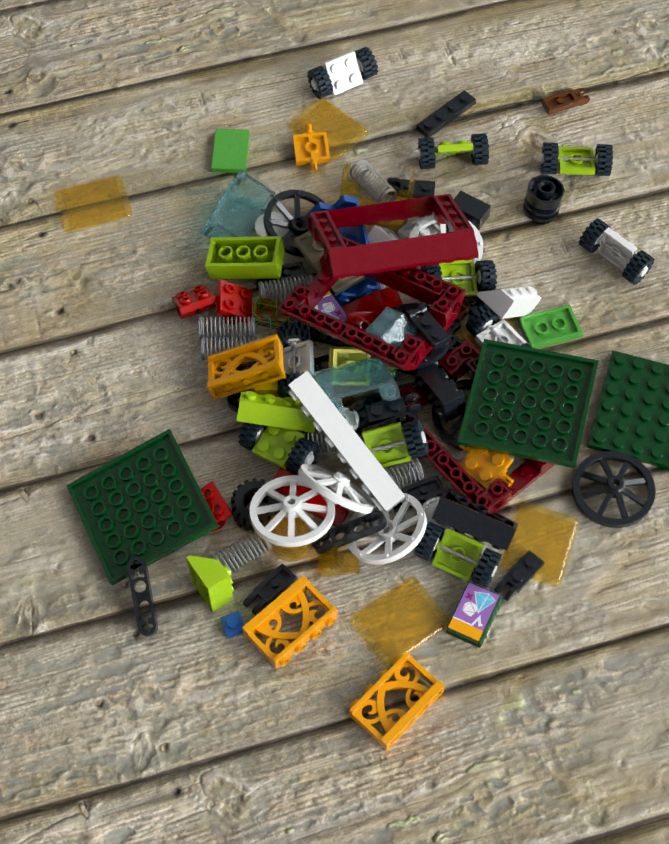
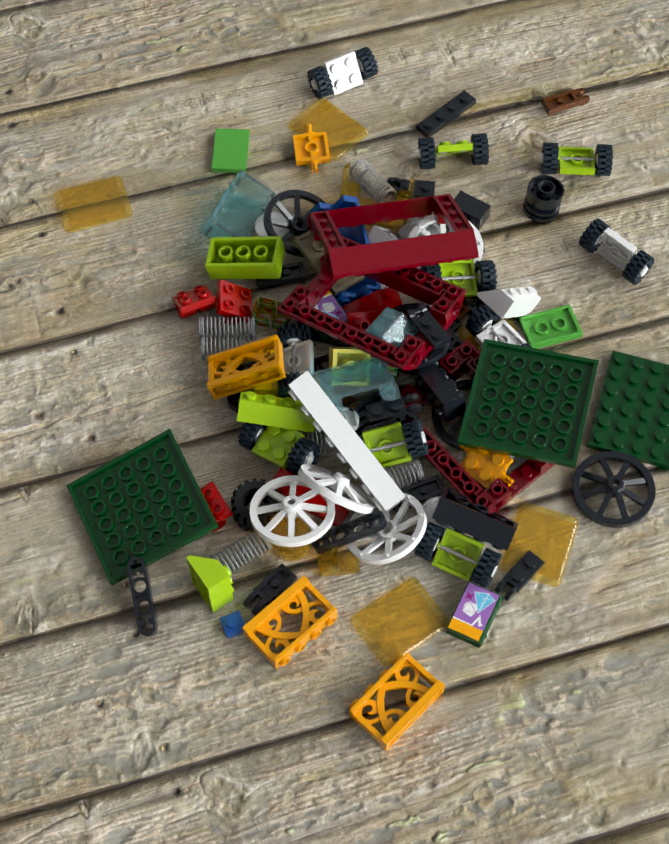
(263, 292): light grey piece -> none

